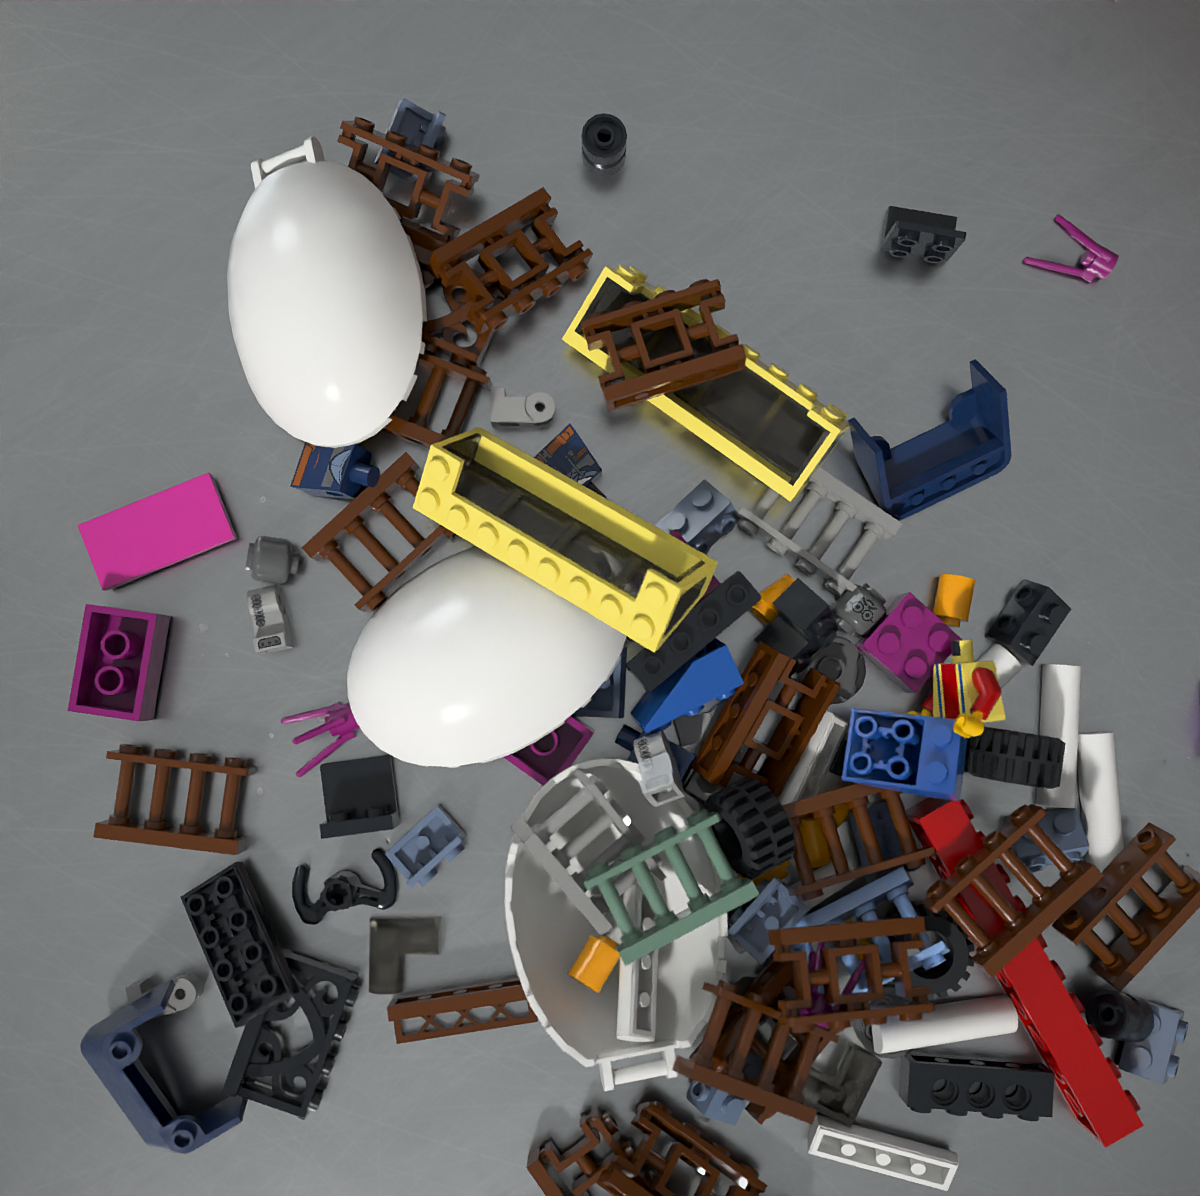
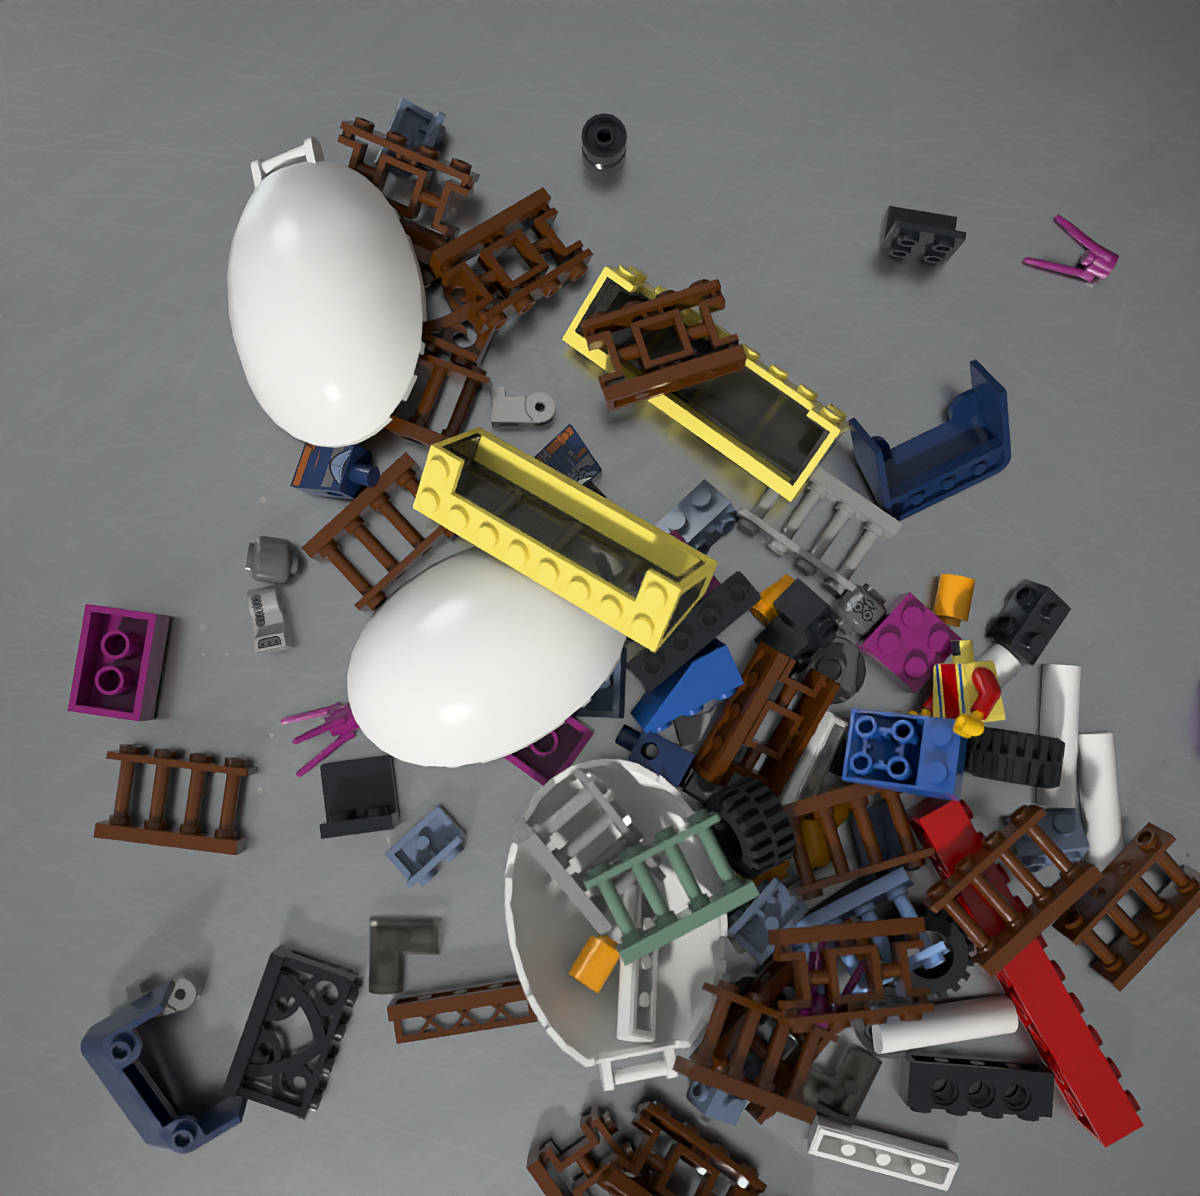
(157, 531): dark pink tile -> none
(239, 944): black tile -> none
(344, 891): black piece -> none
(658, 769): light grey leg -> none
(1119, 1016): black wheel -> none
(1155, 1055): sand blue bracket -> none

